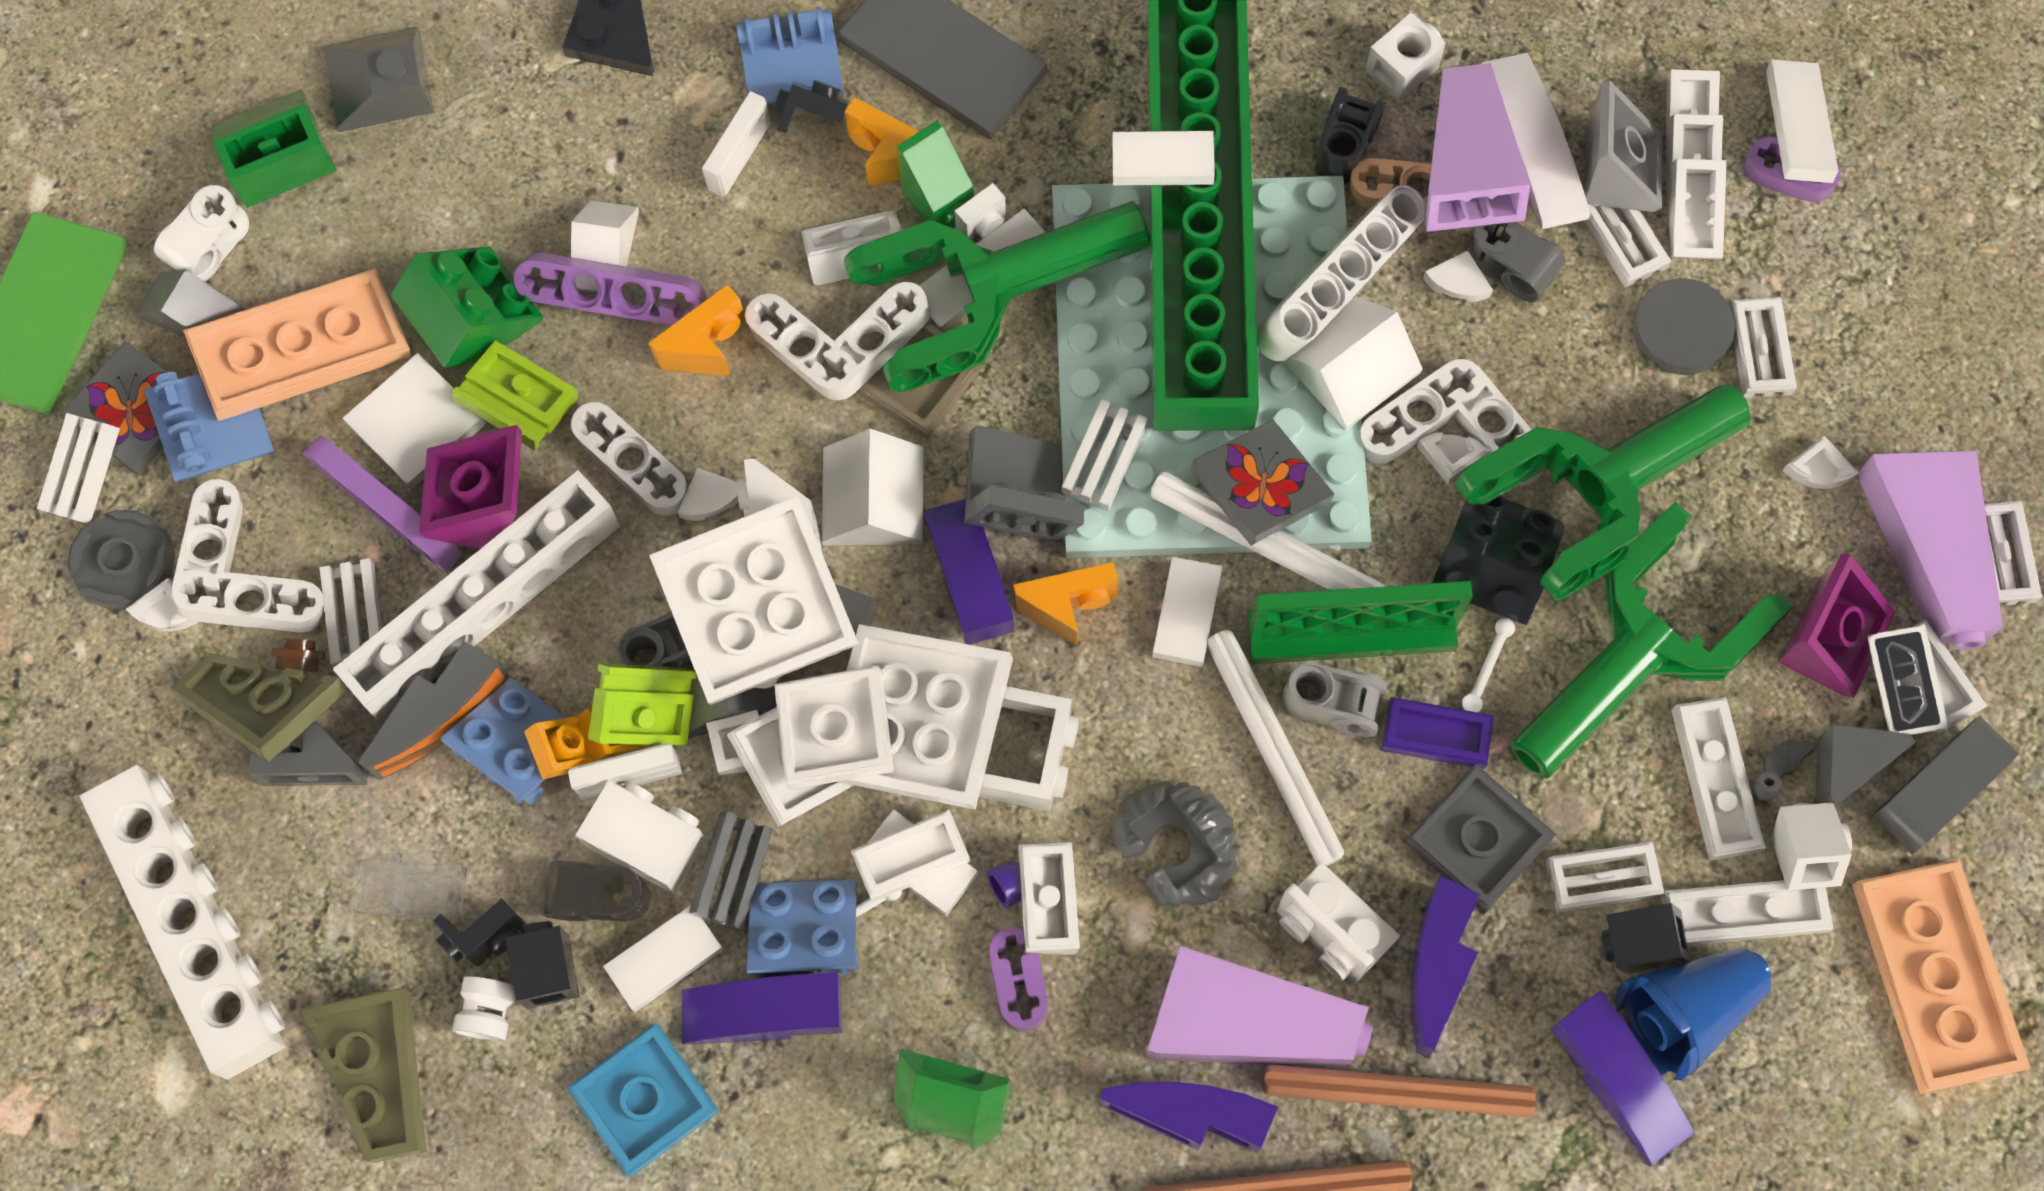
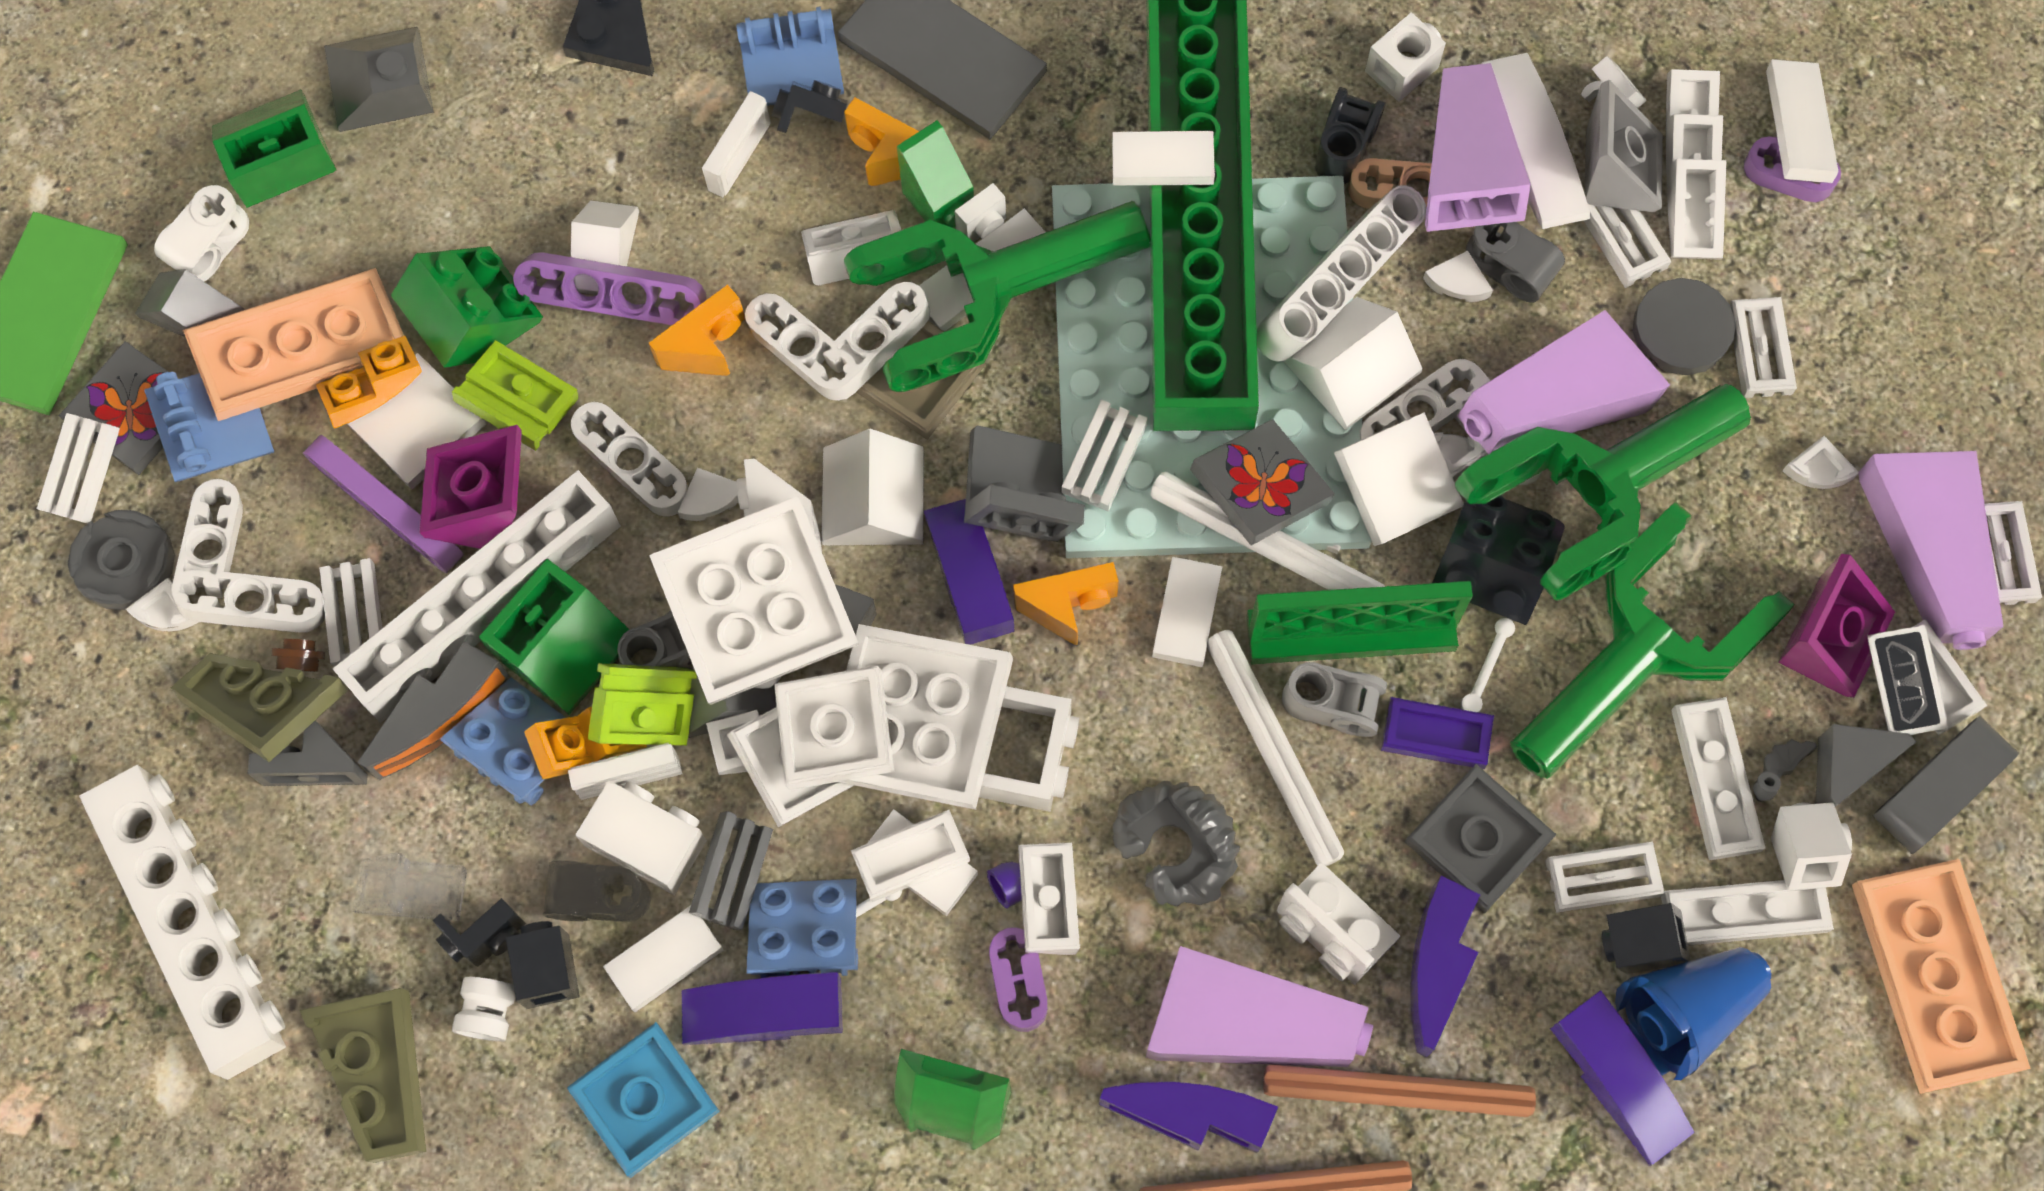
(384, 374): none -> light orange slope
(555, 636): none -> green slope
(1399, 479): none -> white tile
(1568, 387): none -> lavender slope
(1609, 70): none -> white tile

